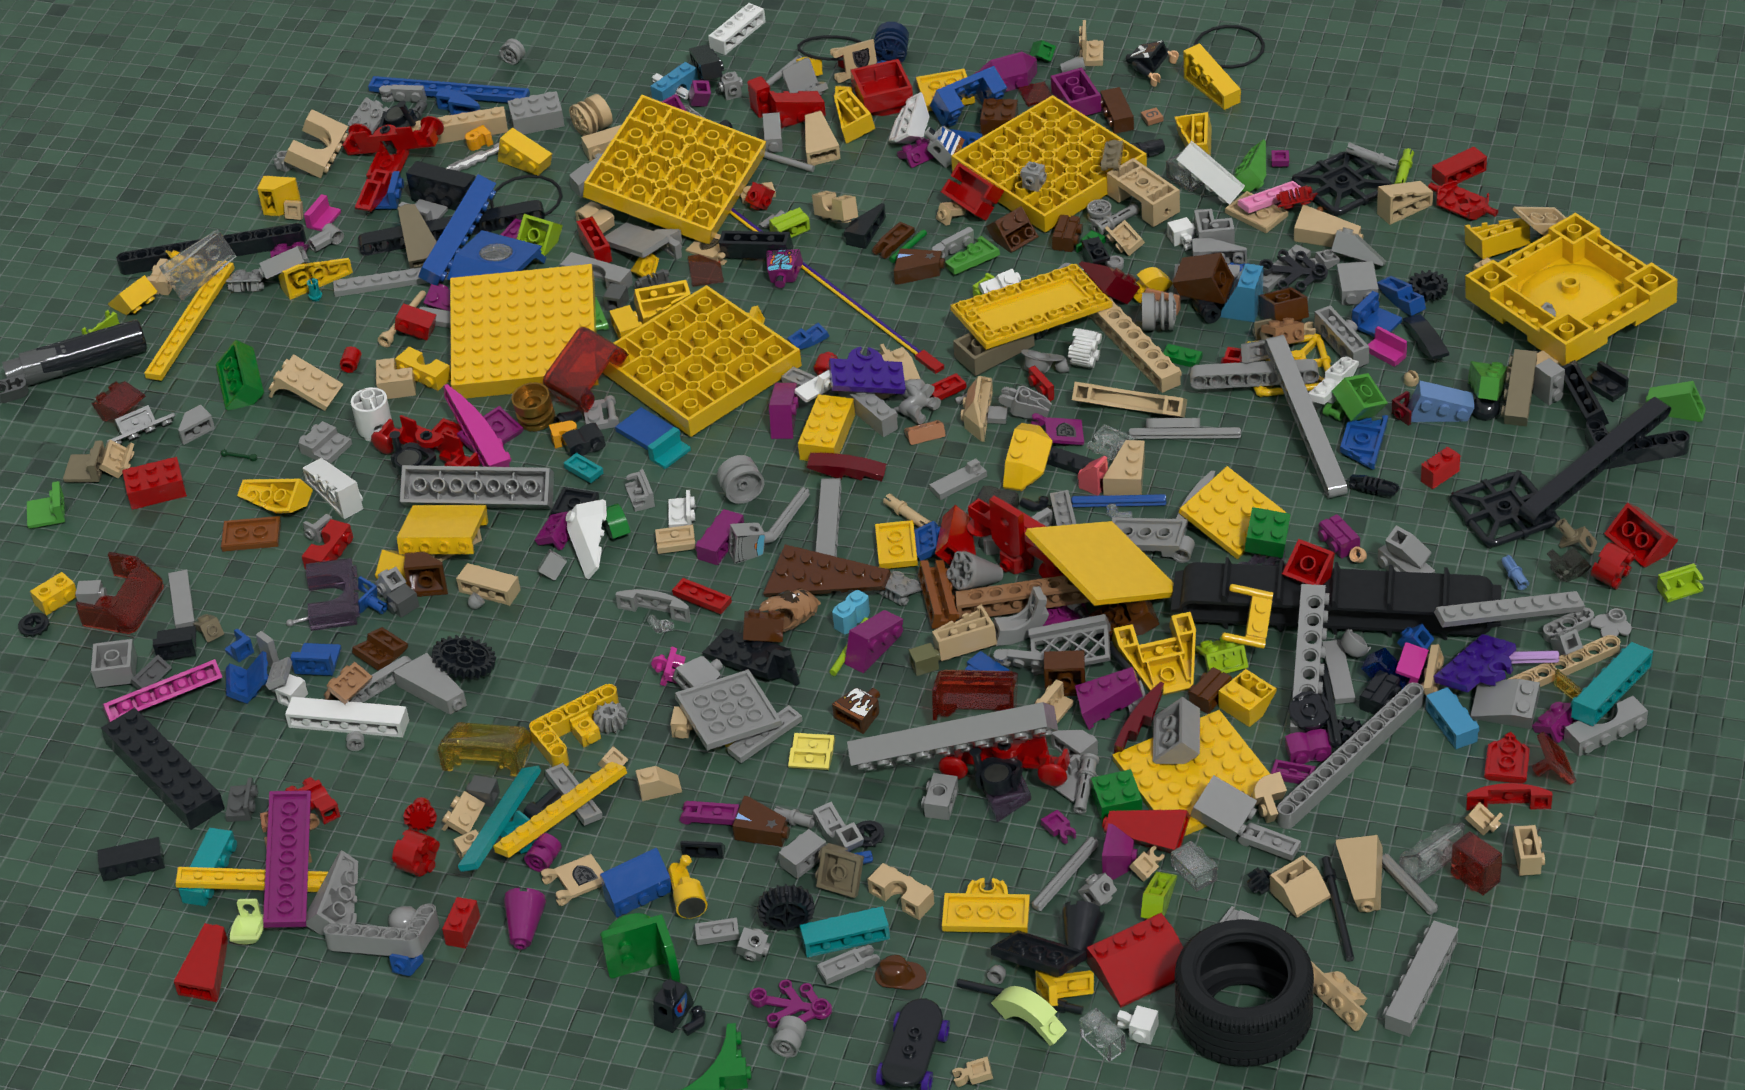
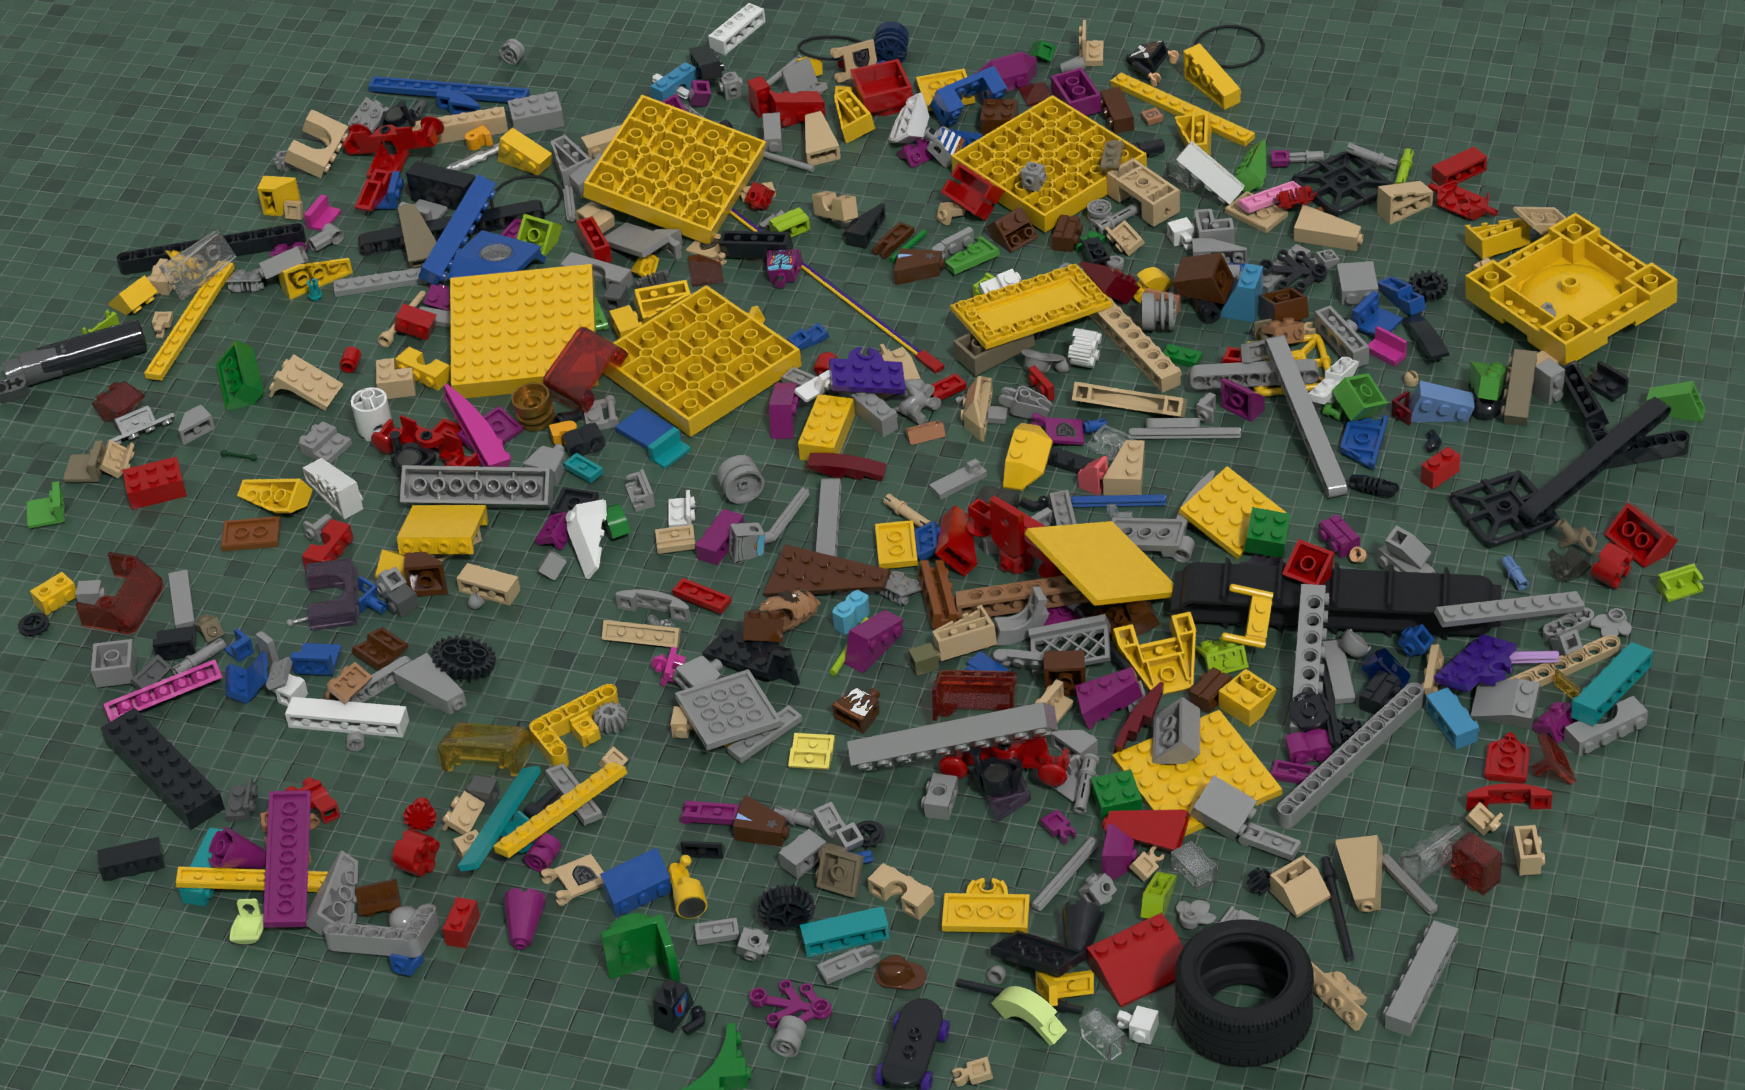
(161, 321): none -> tan plate
(199, 657): none -> light grey pin
(204, 965): red slope -> none
(235, 851): none -> magenta cone
(378, 897): none -> reddish brown bracket
(408, 93): light grey hinge -> none
(549, 458): none -> light grey torso
(567, 157): none -> light grey wedge
(569, 203): none -> light grey axle
(591, 115): tan wheel -> none
(641, 633): none -> tan plate
(657, 783): tan slope -> none
(972, 571): light grey cone -> none
(1095, 425): none -> blue pin
(1179, 108): none -> yellow plate
(1194, 913): none -> light grey plate
(1206, 407): none -> light grey bracket
(1241, 400): none -> magenta slope
(1266, 791): tan brick -> none
(1307, 156): none -> light grey axle
(1354, 246): light grey slope -> none
(1411, 662): dark pink panel -> none
(1434, 442): none -> black arm

